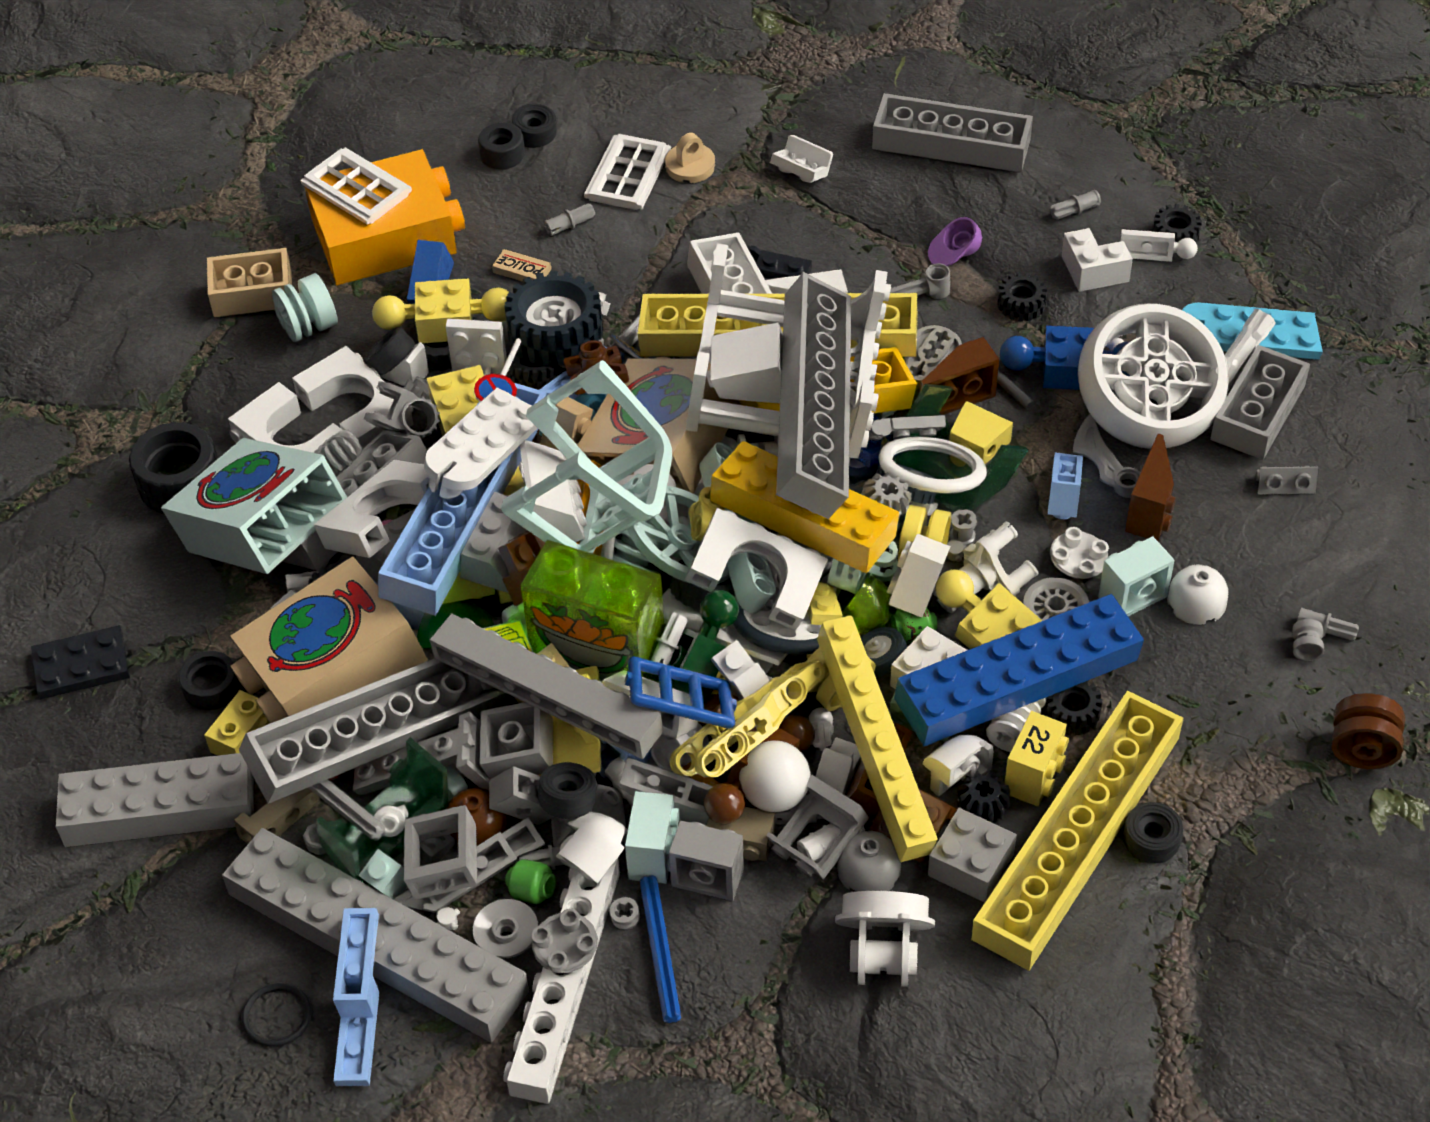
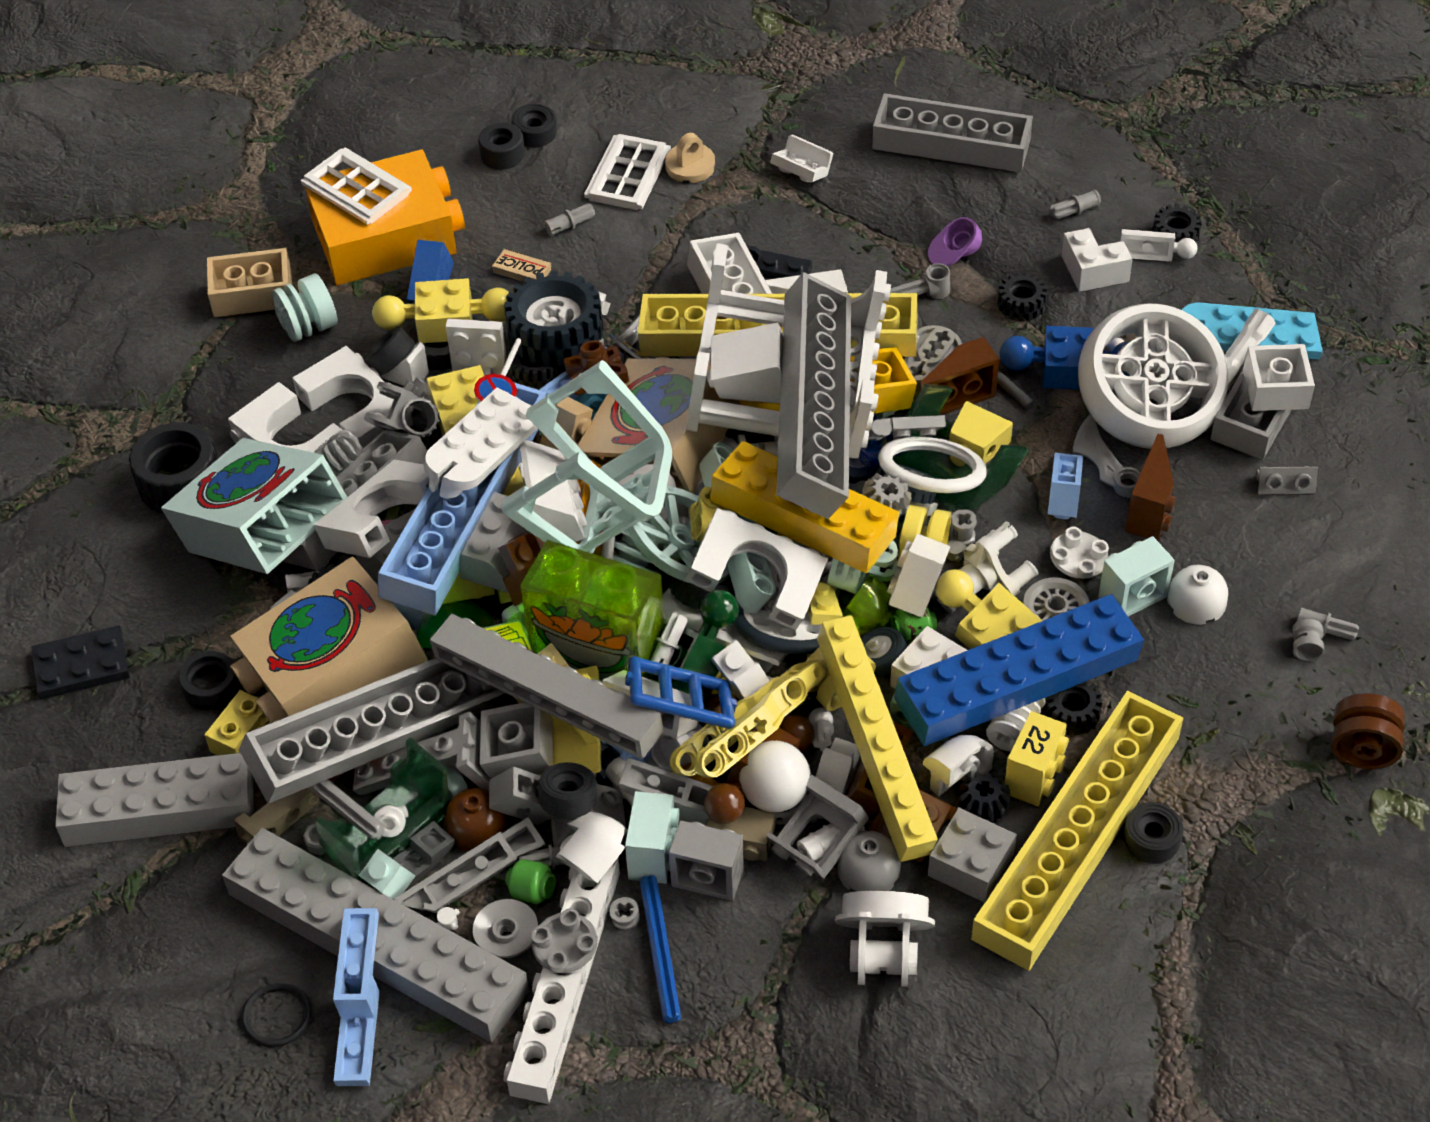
(457, 872): light grey window -> none
(1278, 377): none -> white brick

